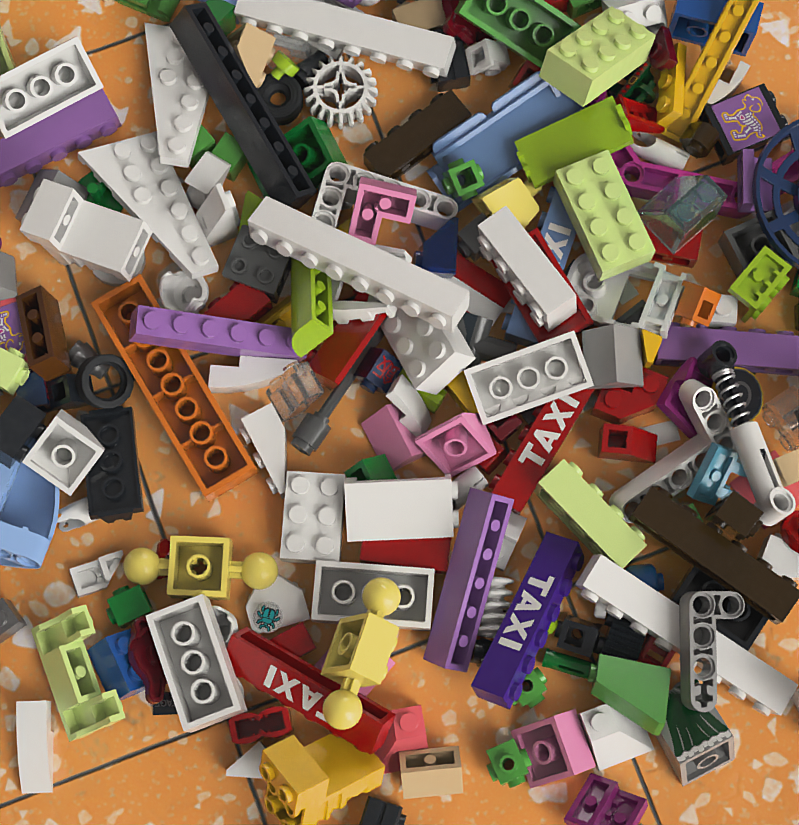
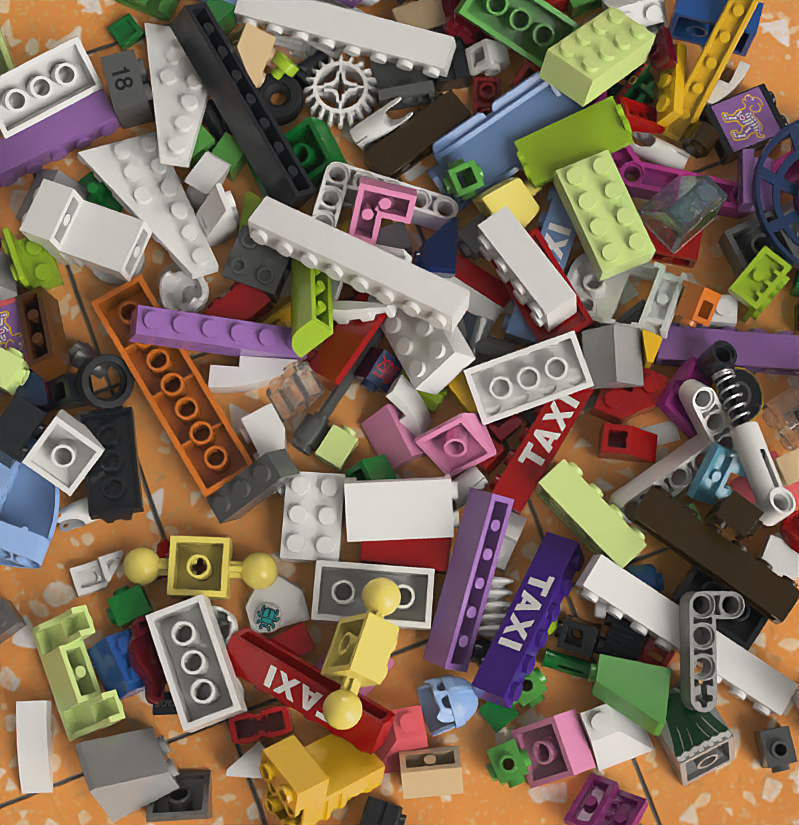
(31, 263): none -> lime bracket
(126, 32): none -> green tile
(128, 770): none -> light grey slope
(129, 88): none -> dark grey brick
(188, 802): none -> flat silver slope
(214, 120): none -> black cone
(252, 485): none -> dark grey brick
(337, 447): none -> yellowish green brick
(376, 126): none -> white piece
(394, 82): none -> dark grey bracket
(395, 236): none -> dark grey brick
(447, 703): none -> light blue helmet
(484, 93): none -> red slope
(497, 715): none -> green tile
(775, 748): none -> dark grey brick

